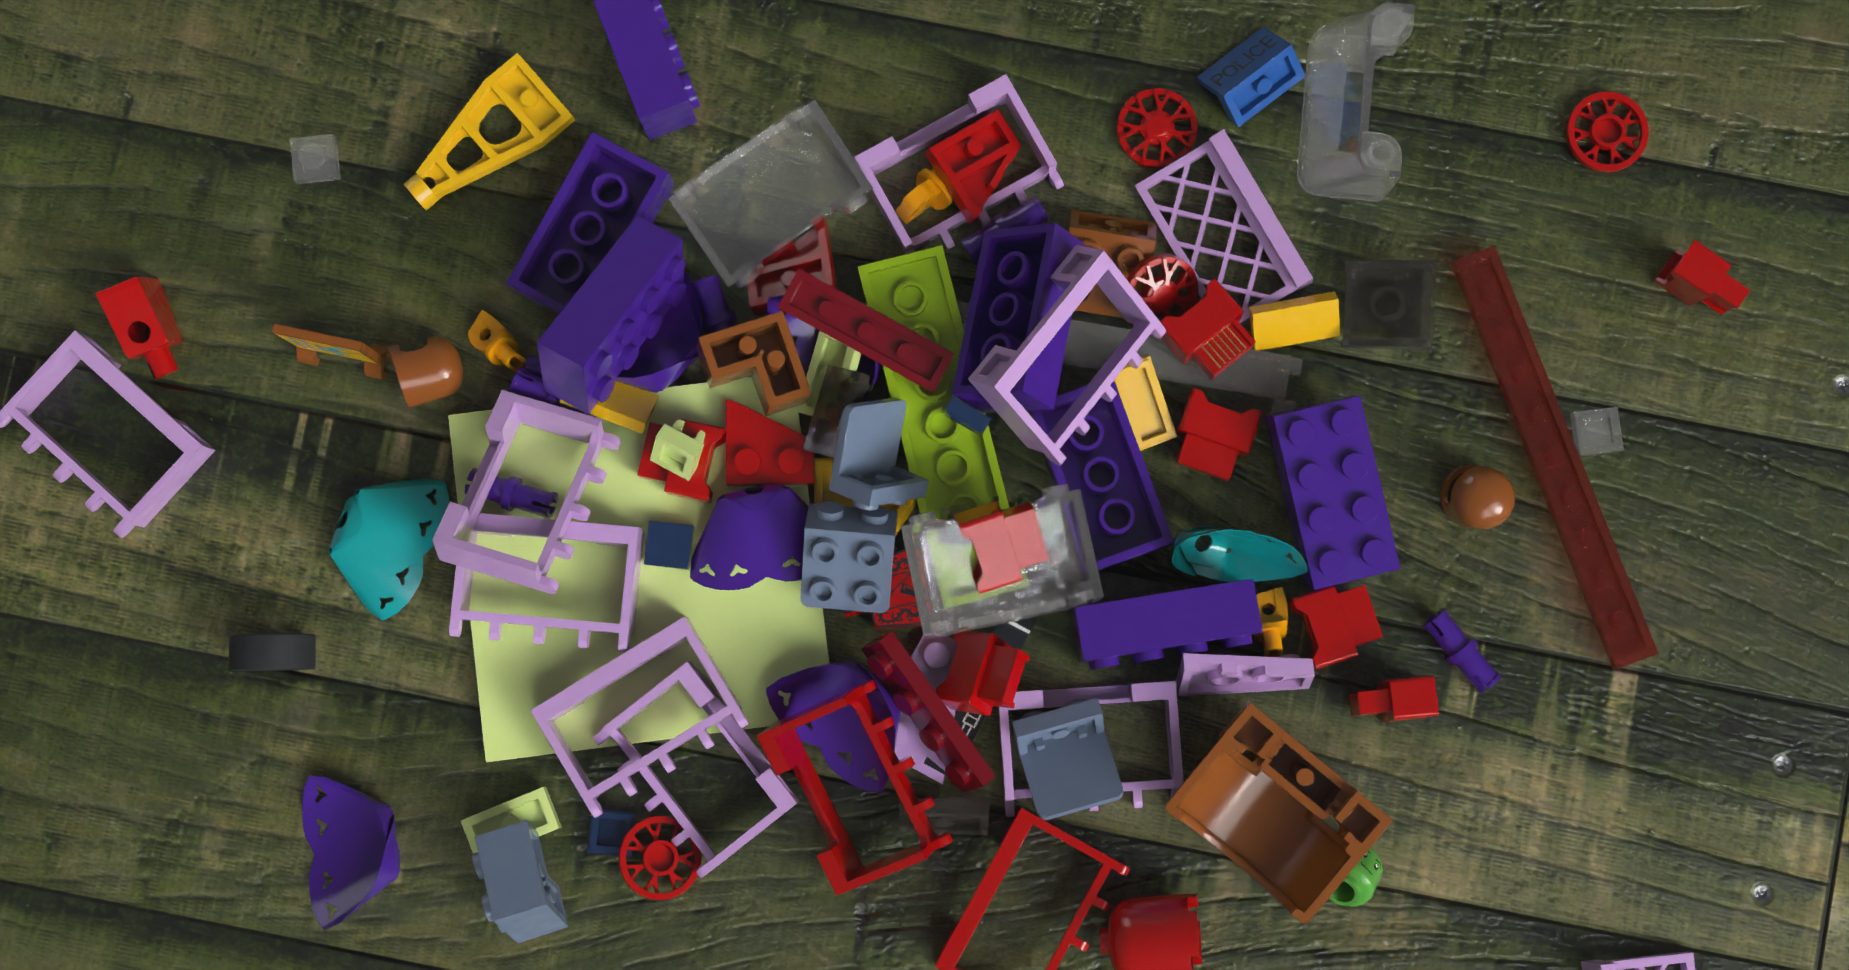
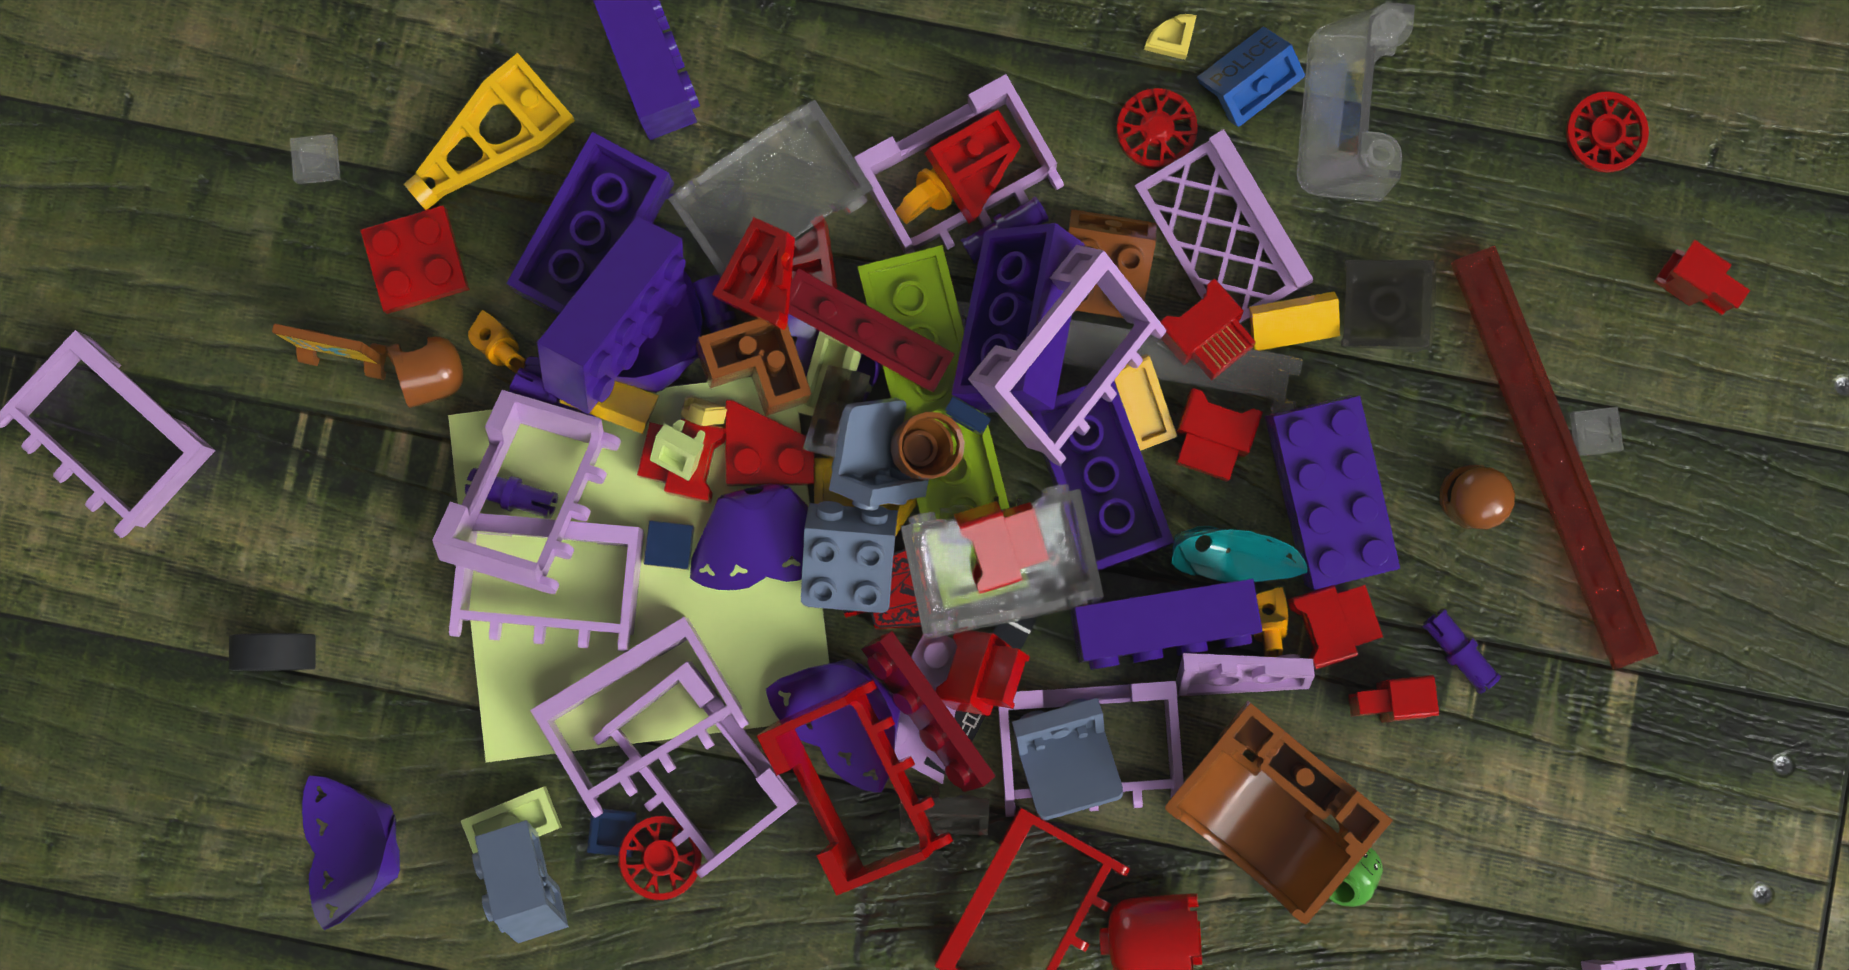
(131, 310): red torso -> none
(386, 538): teal piece -> none
(414, 259): none -> red plate
(703, 411): none -> light yellow tile
(760, 274): none -> red wing
(925, 447): none -> dark orange helmet
(1159, 291): red wheel -> none
(1172, 36): none -> light yellow tile

